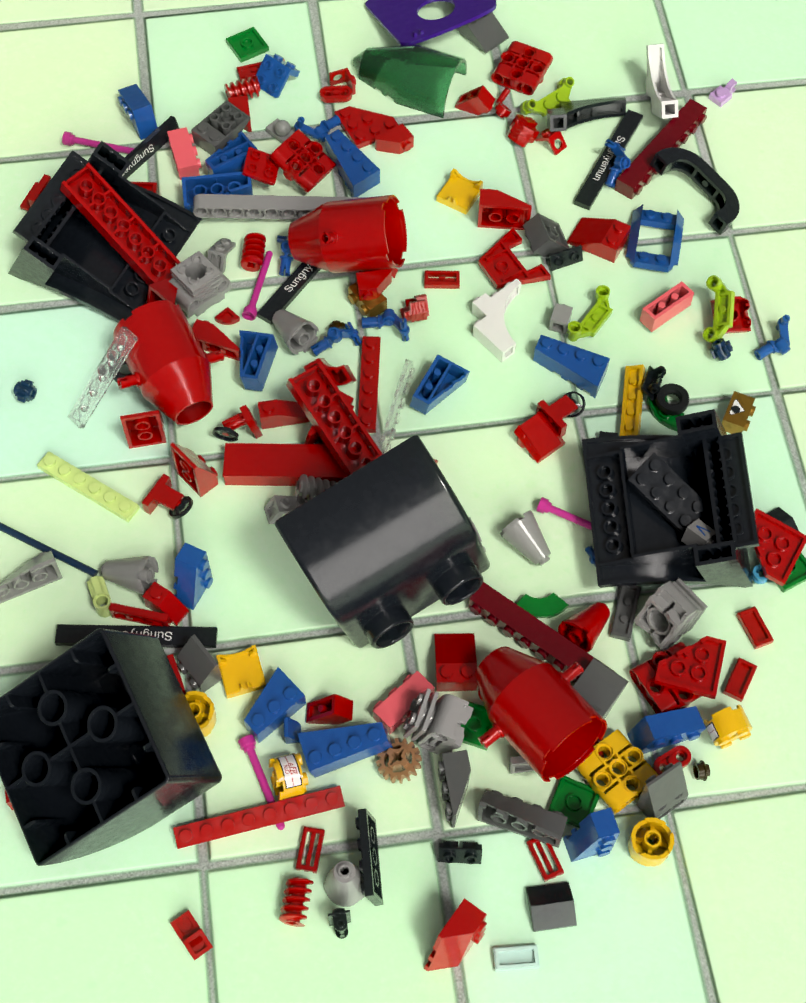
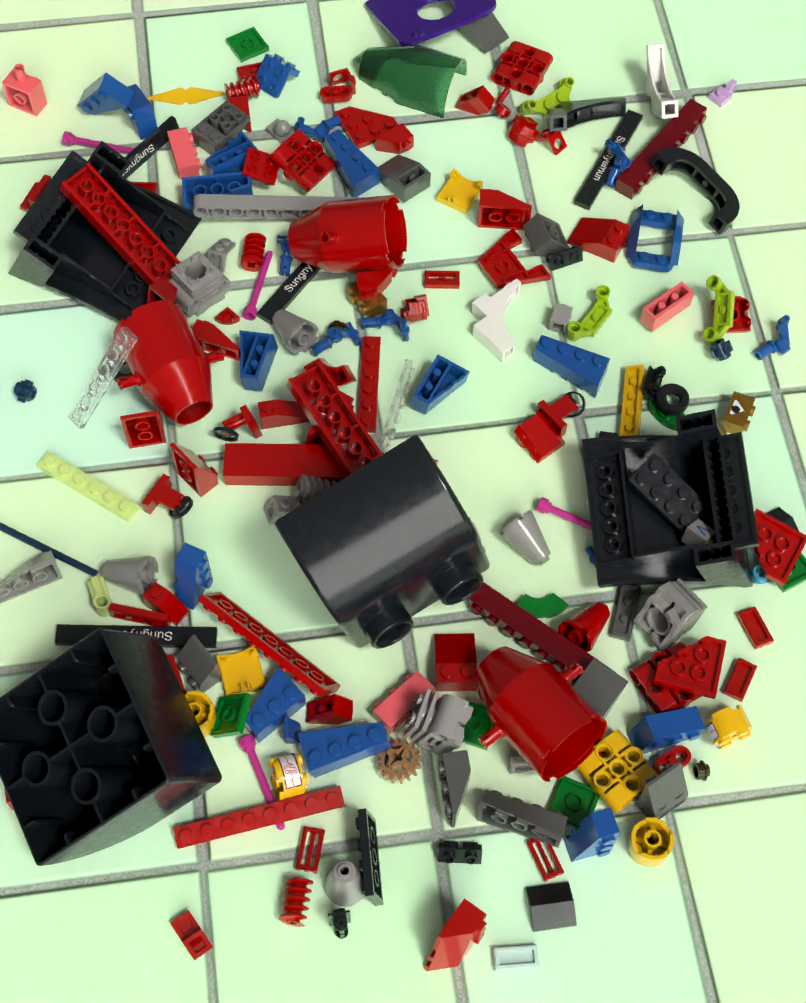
(24, 91): none -> coral brick
(105, 95): none -> blue wedge
(180, 95): none -> yellow sticker
(231, 715): none -> green tile
(271, 645): none -> red plate
(404, 177): none -> dark grey slope

